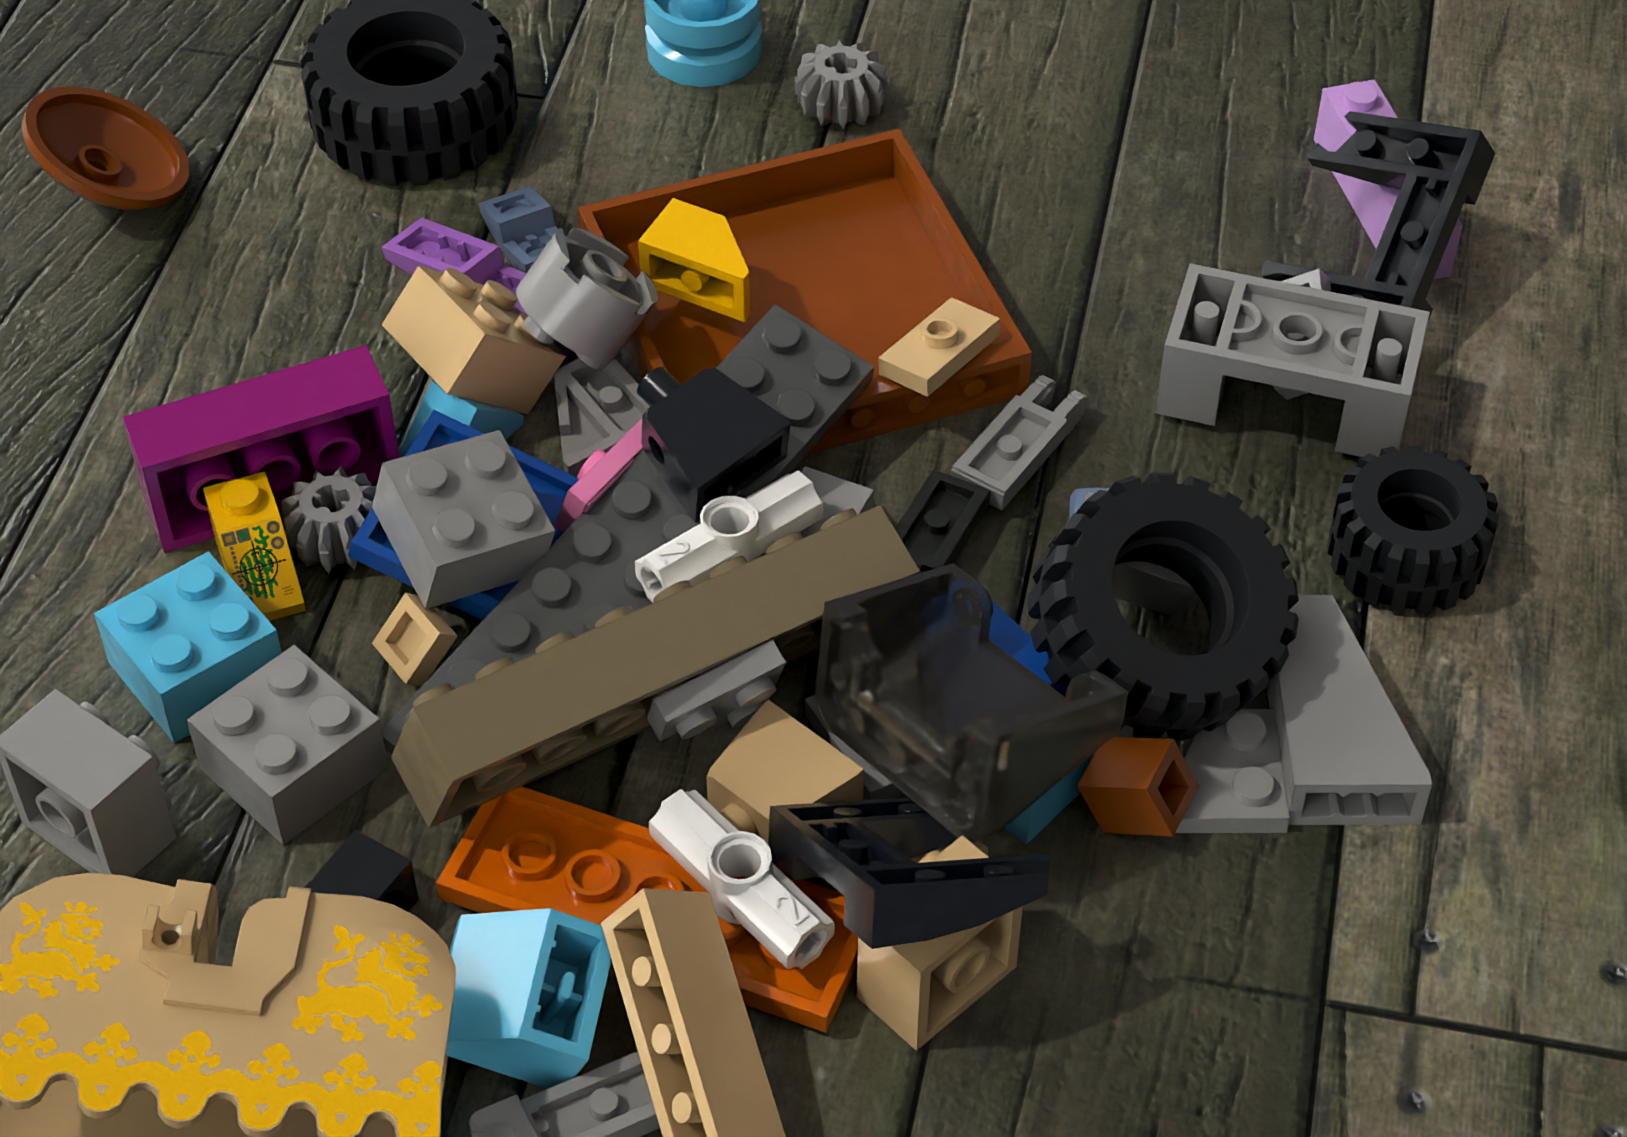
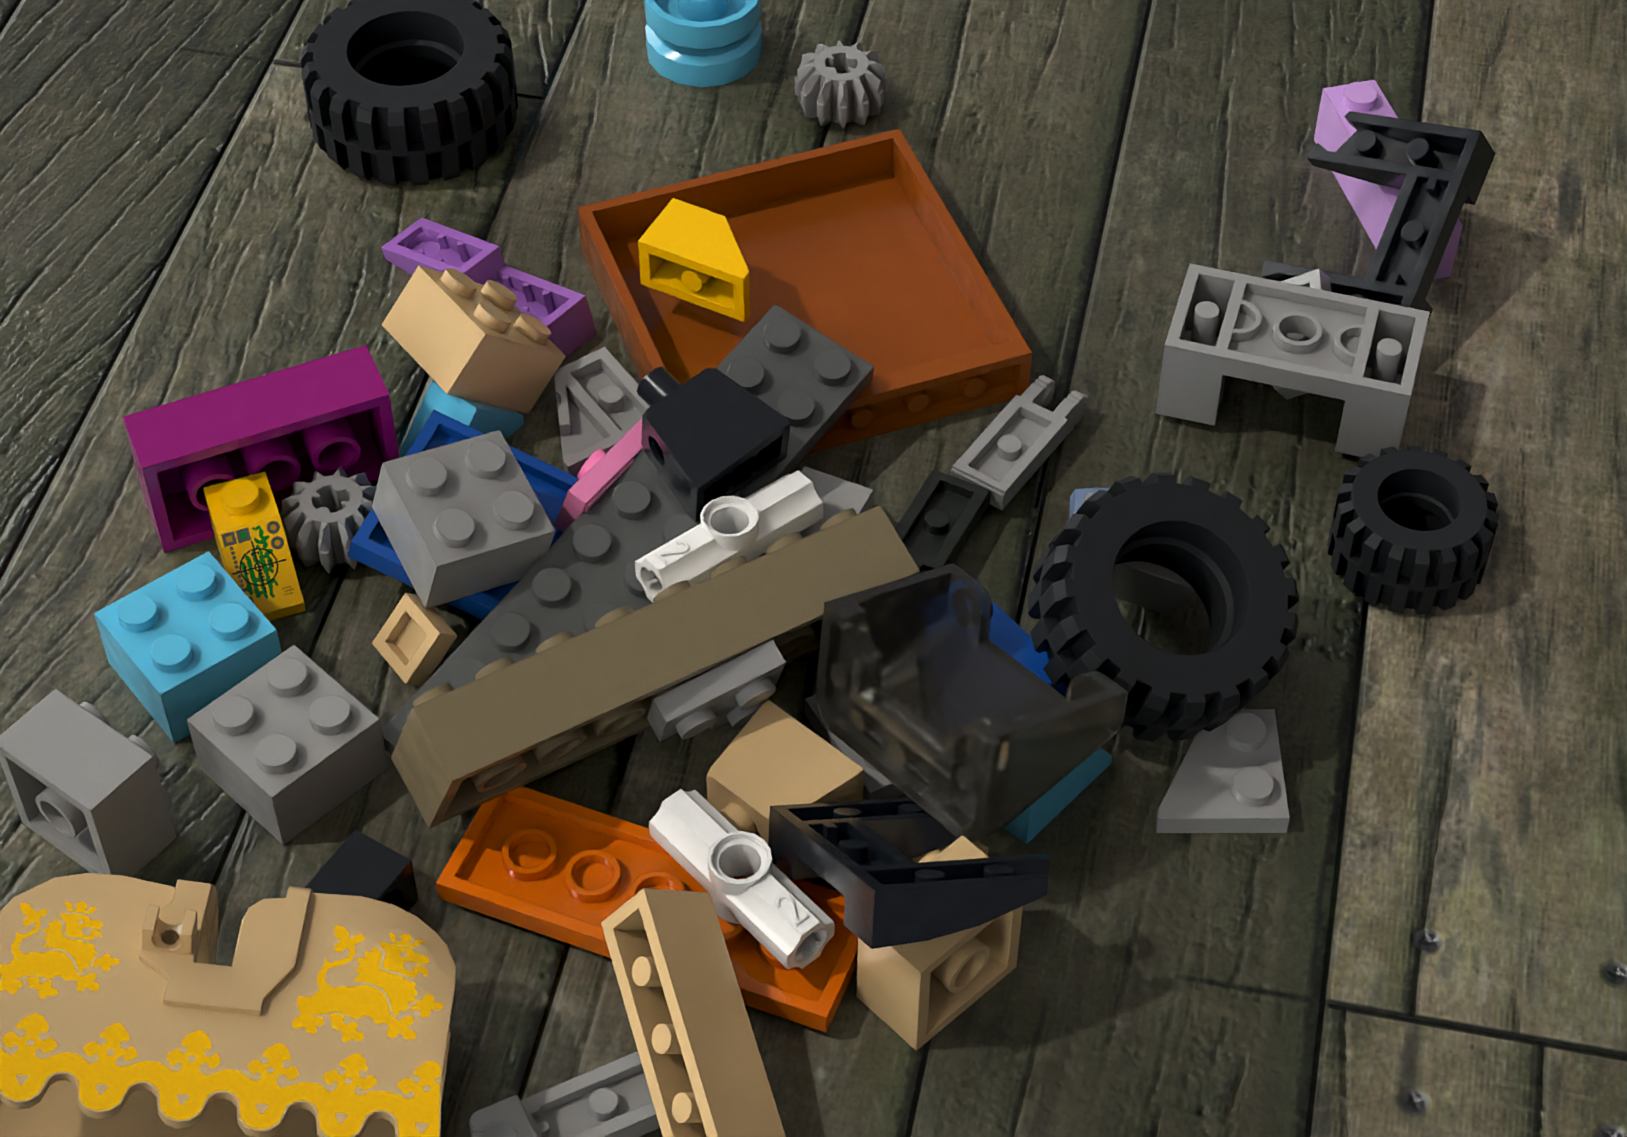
(105, 148): dark orange dish -> none
(520, 225): sand blue slope -> none
(527, 993): medium azure slope -> none
(584, 296): light grey brick -> none
(939, 346): tan plate -> none
(1138, 786): dark orange brick -> none
(1339, 731): light grey slope -> none

